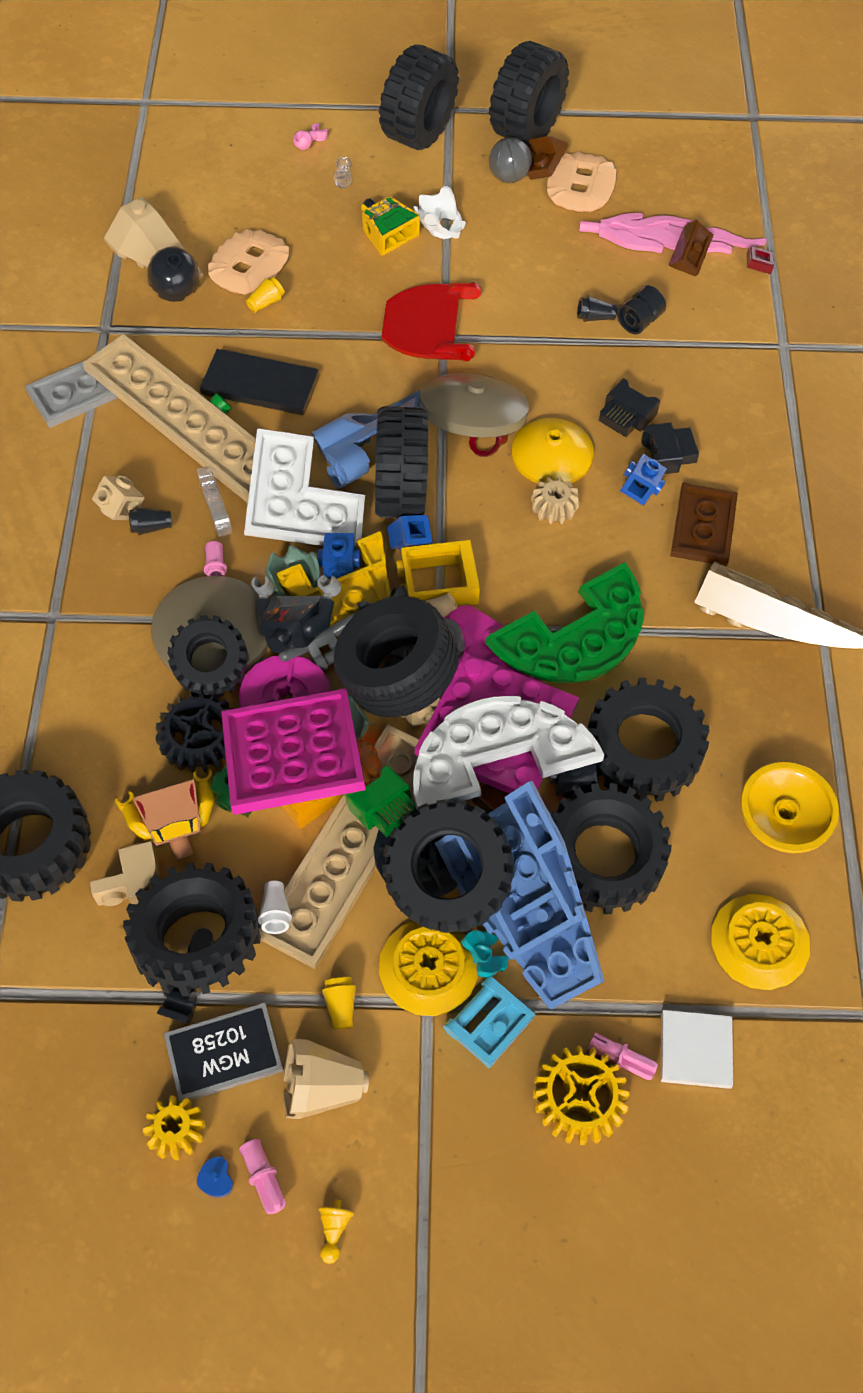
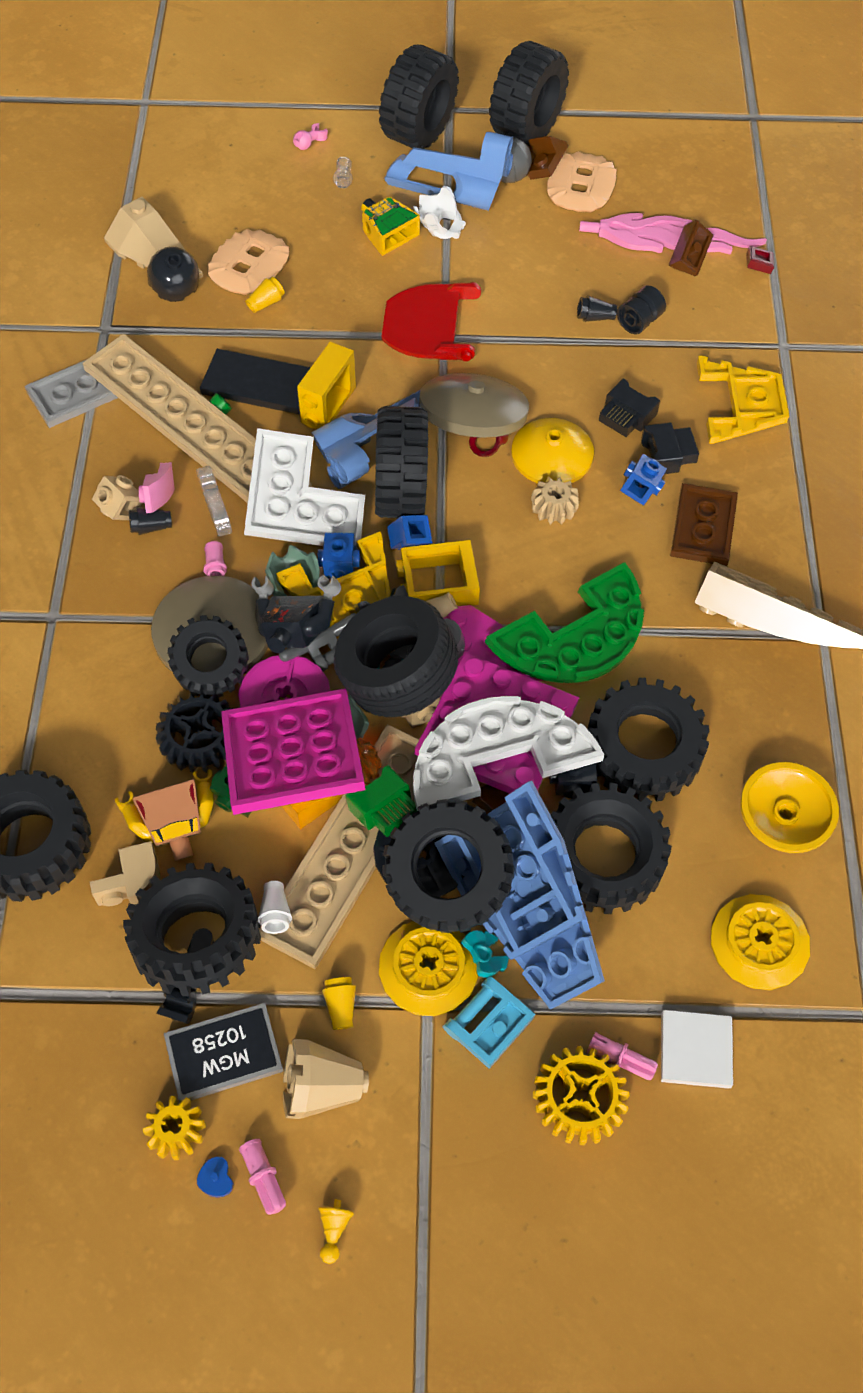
(157, 488): none -> bright pink slope
(327, 386): none -> yellow window
(474, 177): none -> medium blue panel
(755, 399): none -> yellow wing

